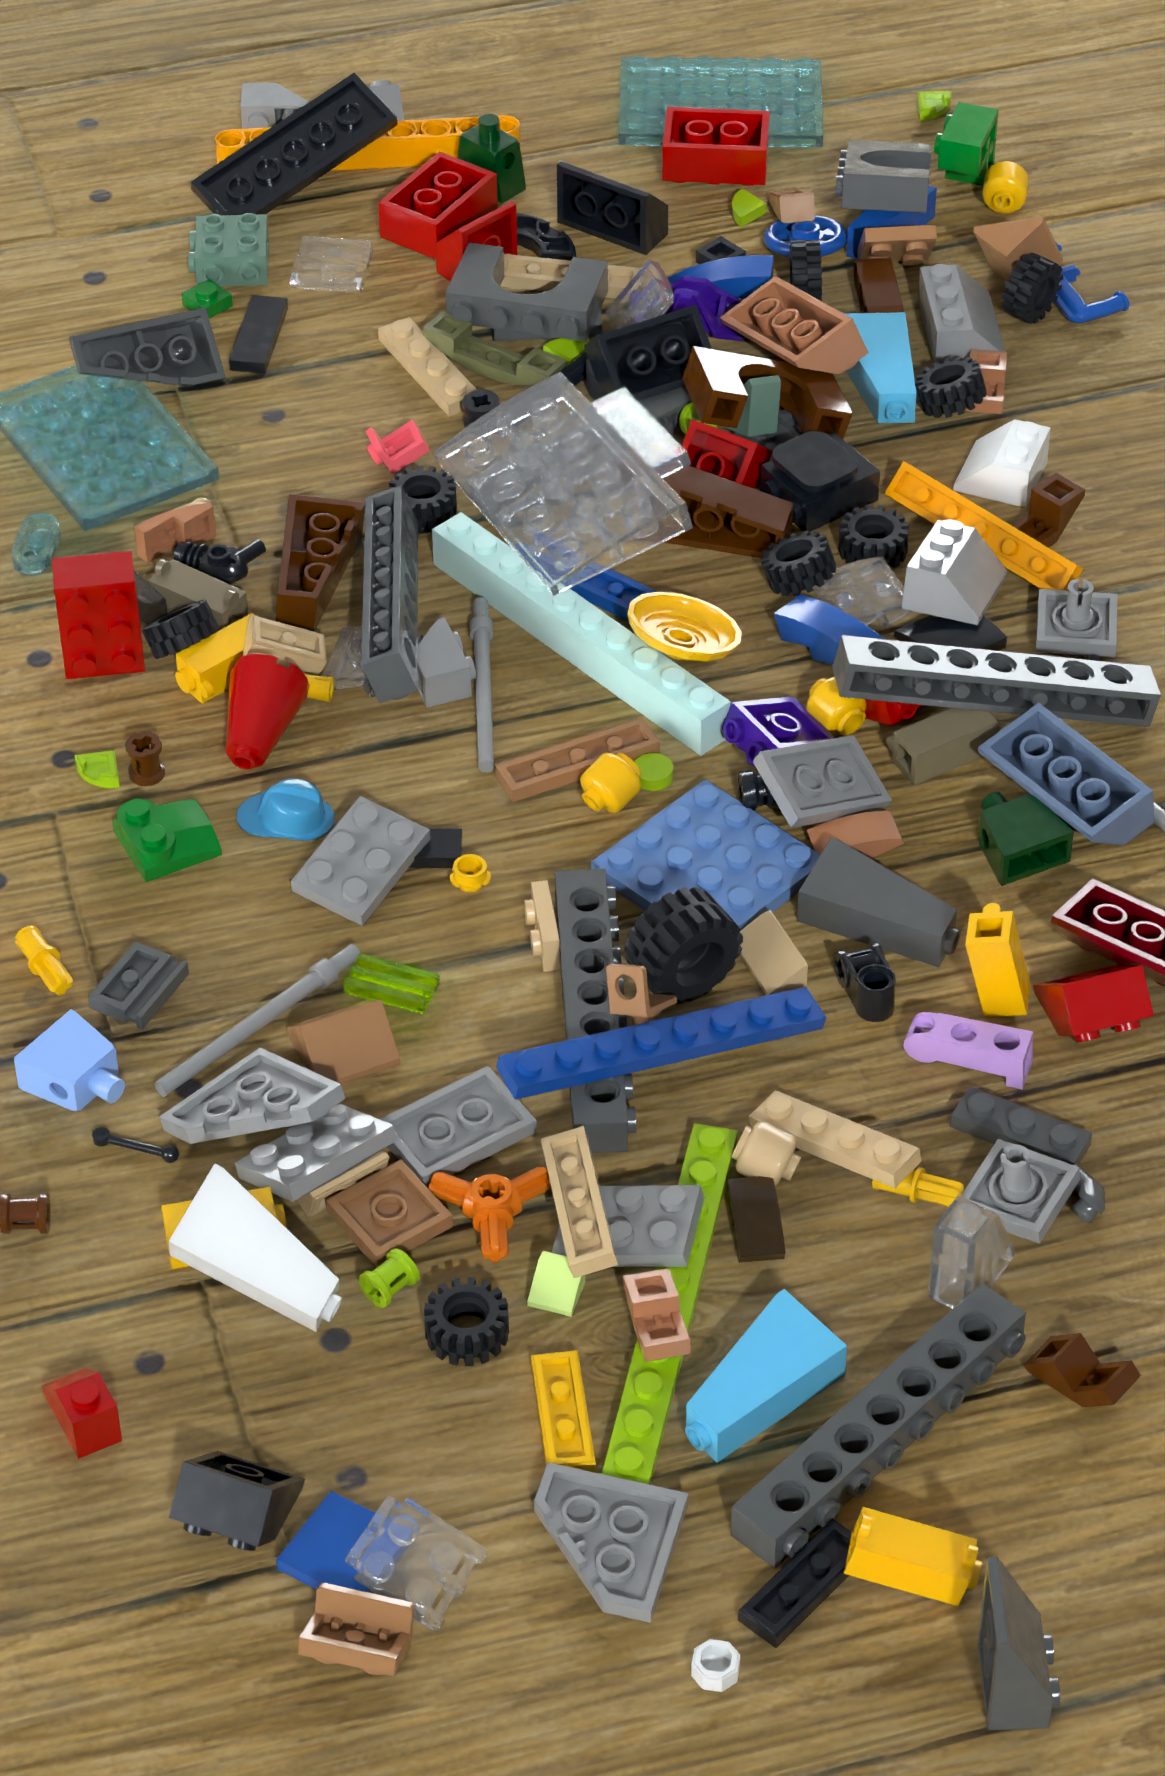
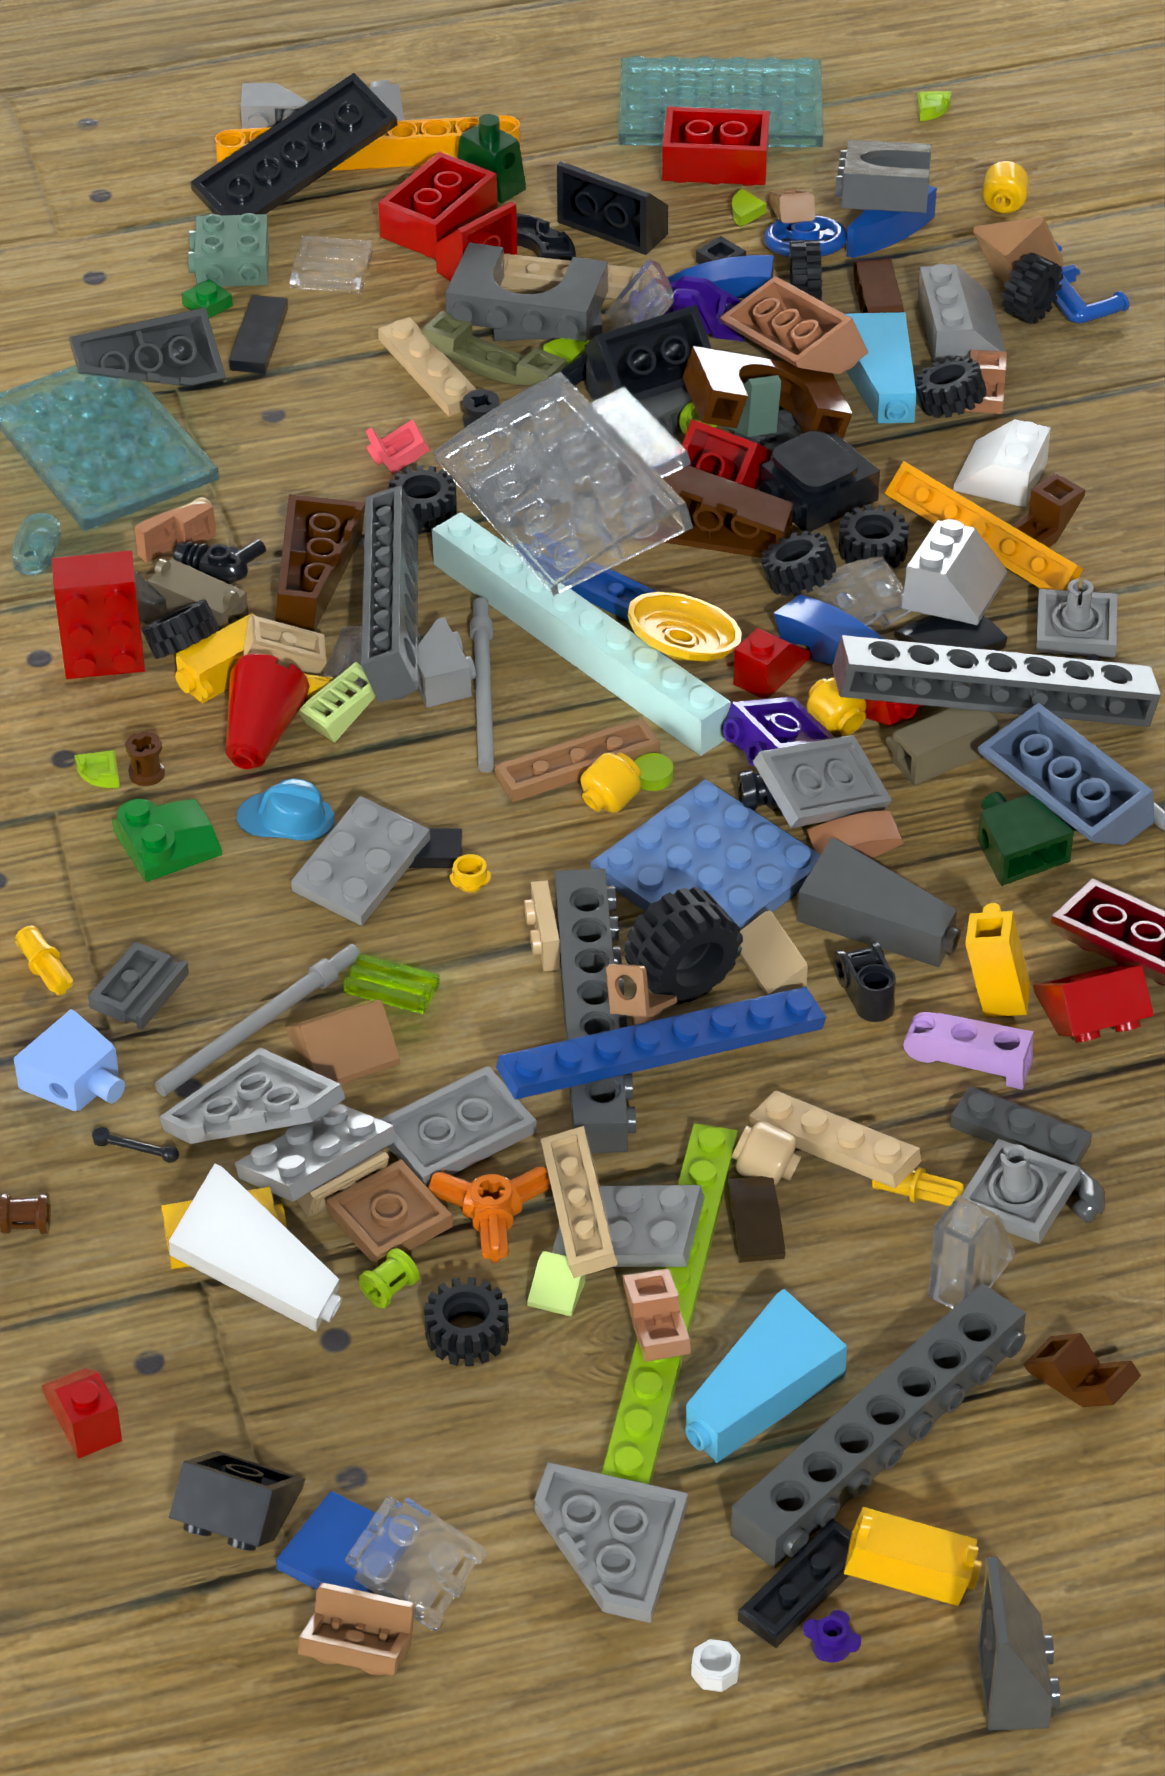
(336, 723): none -> yellowish green slope
(563, 1410): yellow tile -> none
(766, 662): none -> red slope
(832, 1648): none -> dark purple plate
(902, 244): medium nougat plate -> none
(967, 143): green brick -> none

